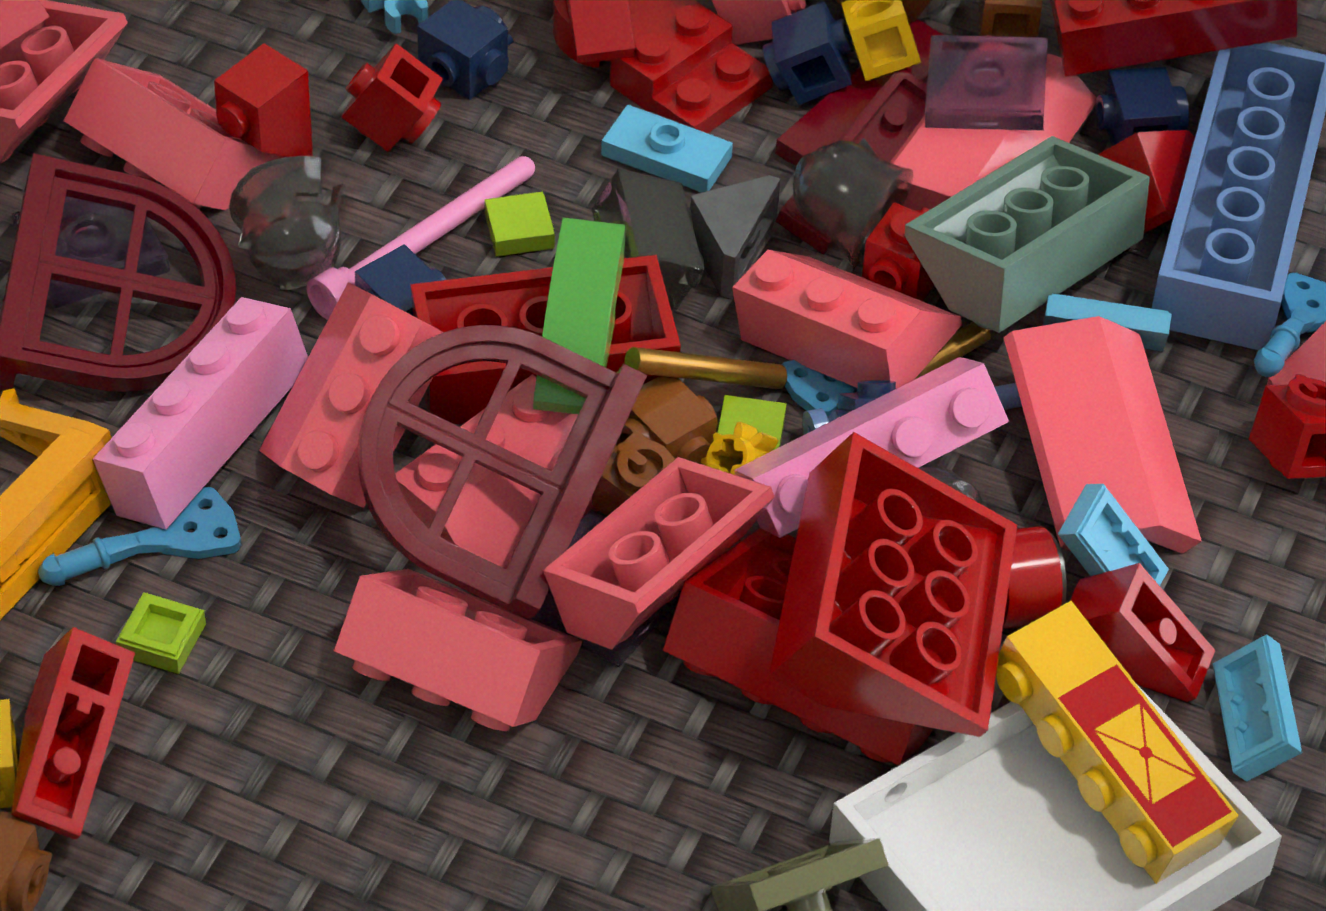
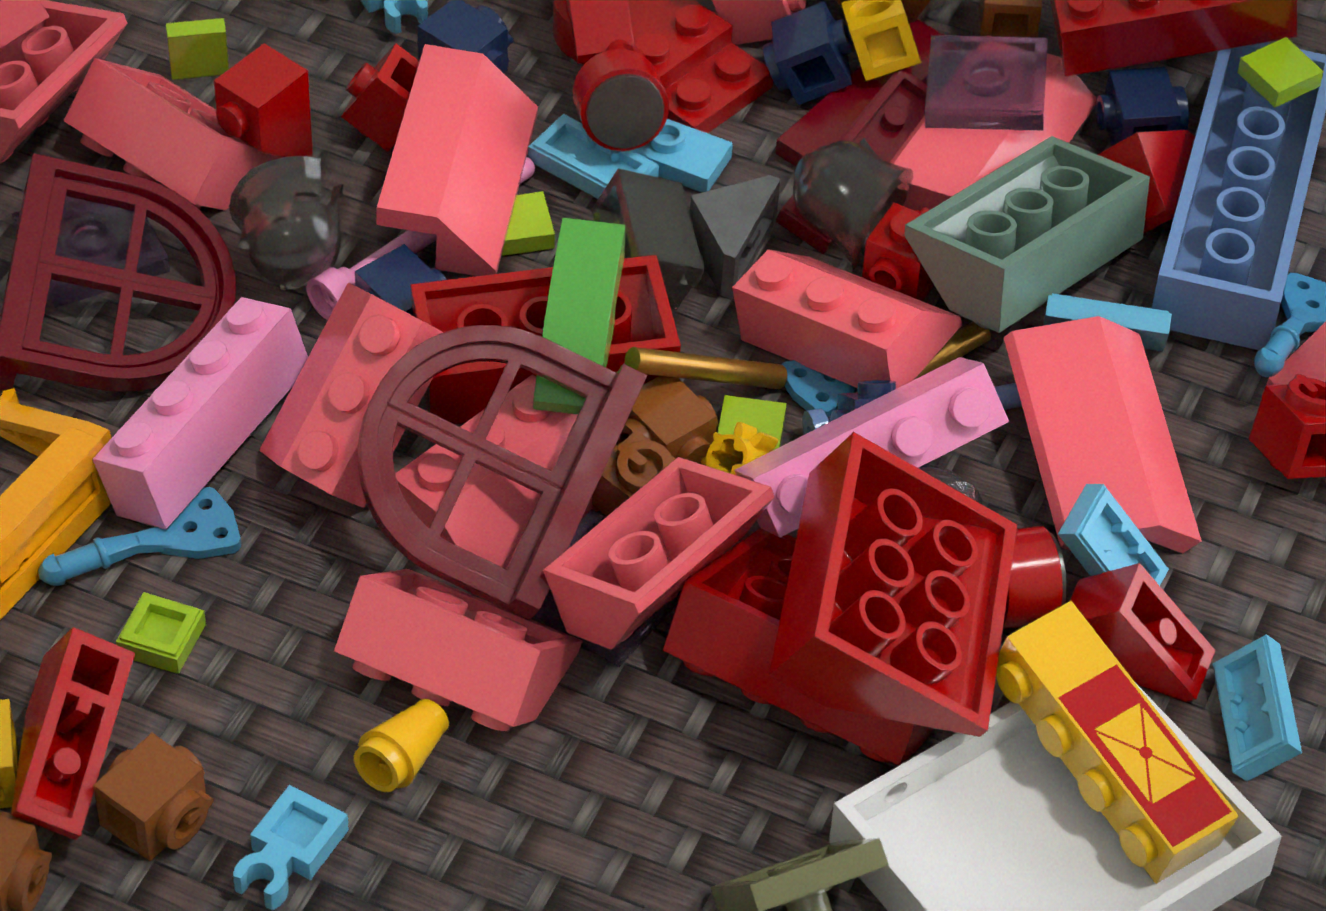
(153, 797): none -> dark orange brick
(197, 48): none -> lime tile
(290, 838): none -> medium azure plate
(397, 748): none -> yellow cone
(459, 159): none -> coral slope
(577, 159): none -> medium azure plate
(620, 98): none -> piece
(1280, 72): none -> lime tile

